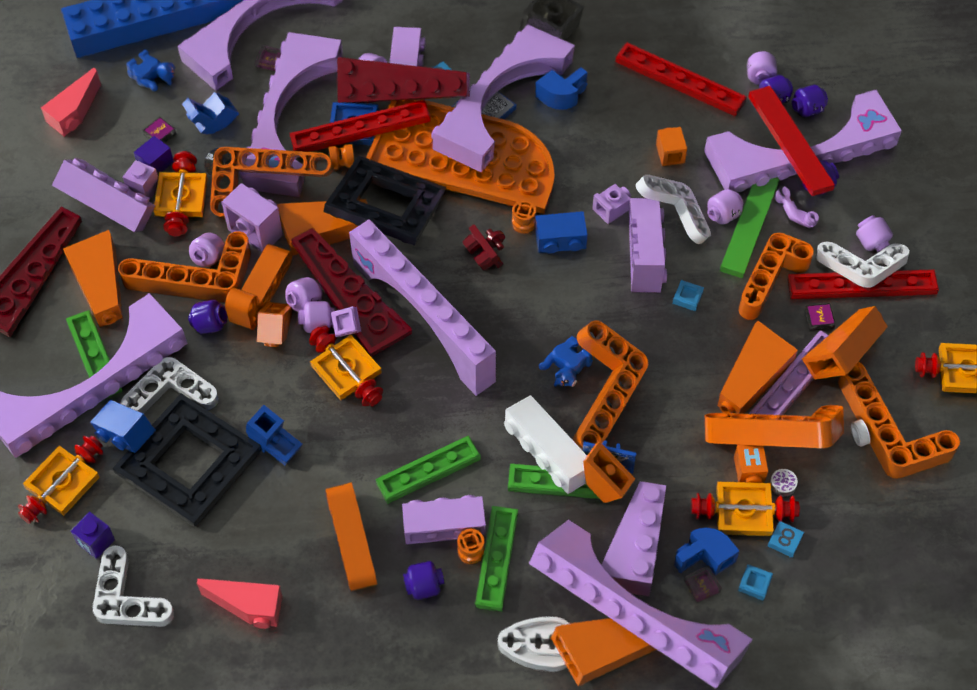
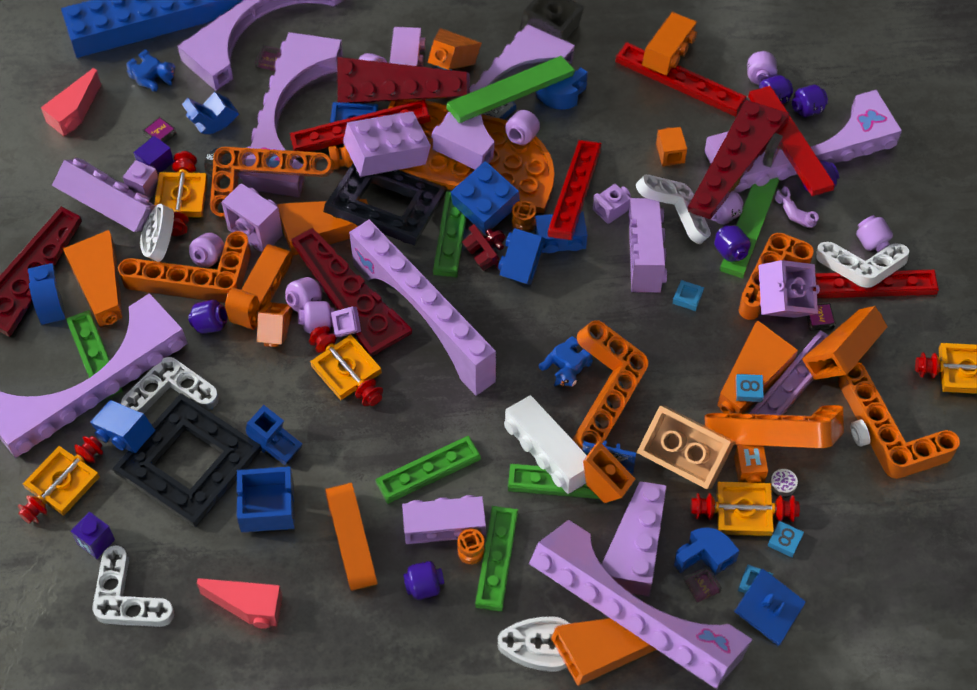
(45, 294): none -> blue brick
(157, 232): none -> white piece
(267, 498): none -> blue piece
(386, 143): none -> lavender brick
(449, 240): none -> bright green tile
(453, 50): none -> orange slope
(485, 197): none -> blue brick
(510, 89): none -> bright green tile
(521, 256): none -> blue brick
(522, 127): none -> lavender head
(574, 190): none -> red tile
(670, 43): none -> orange brick
(685, 447): none -> light nougat brick
(732, 243): none -> dark purple head
(736, 155): none -> dark red wing
(749, 388): none -> dark azure tile
(770, 606): none -> blue piece
(772, 150): none -> clear smoke tile
(788, 289): none -> lavender brick

